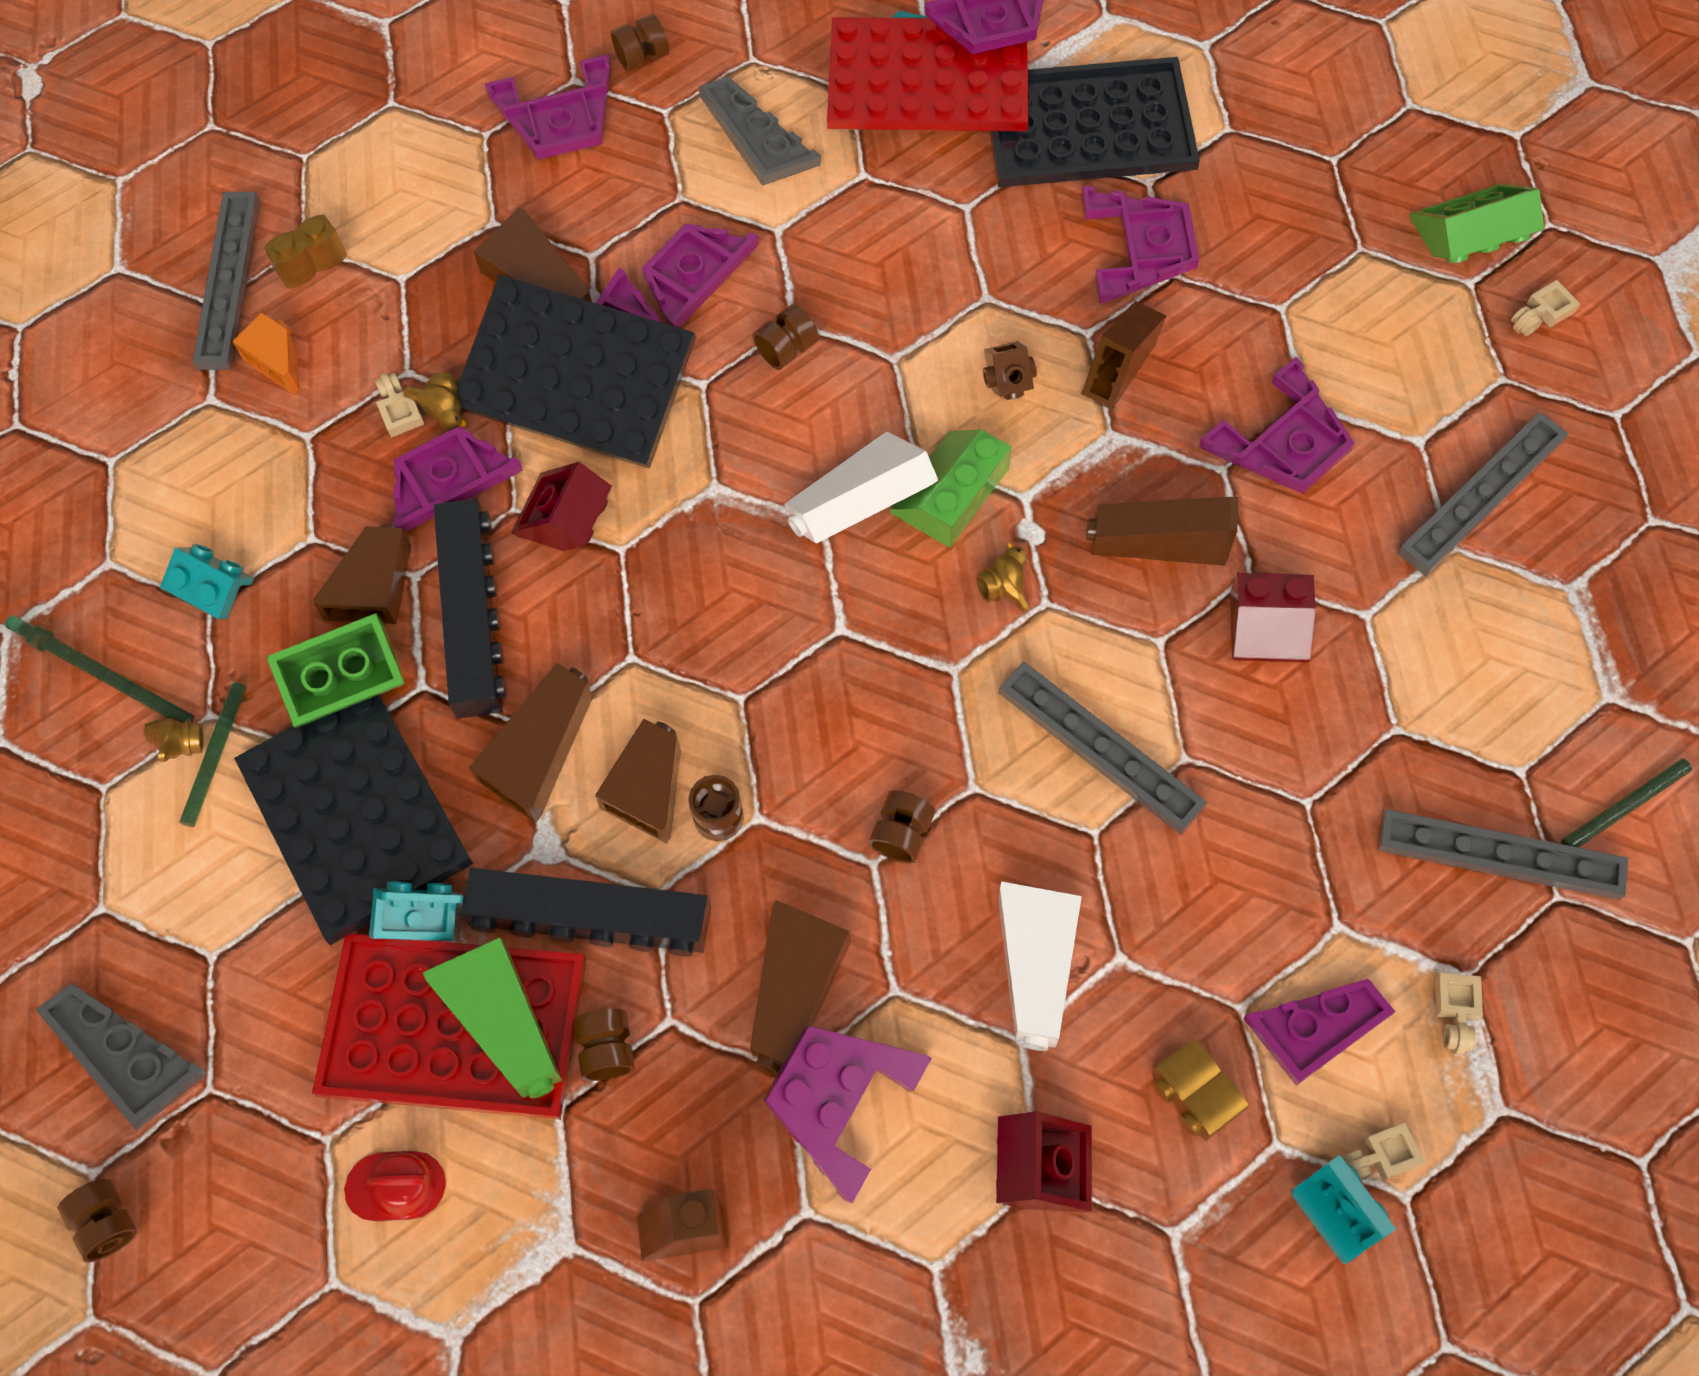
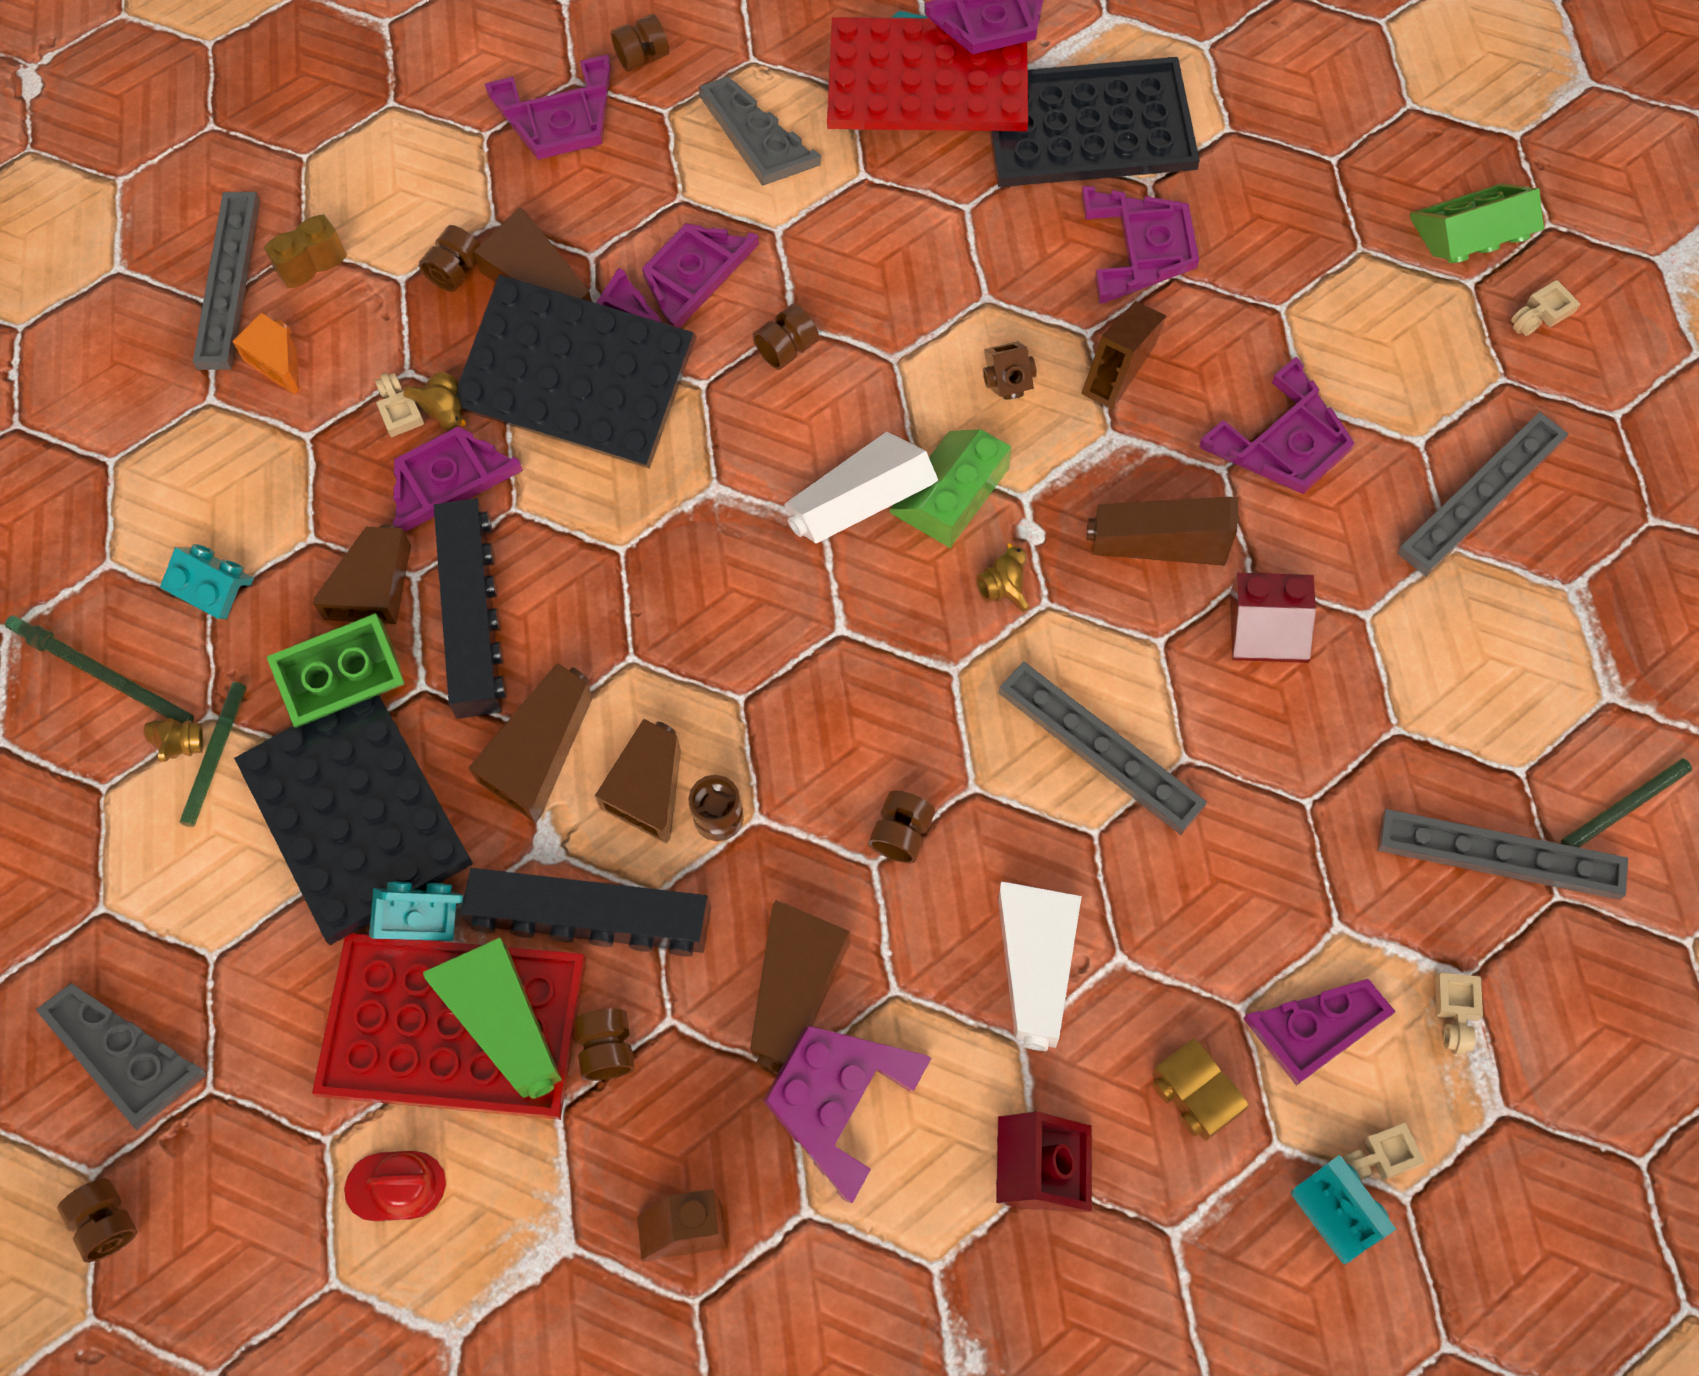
(450, 258): none -> reddish brown wheel
(563, 507): dark red slope -> none

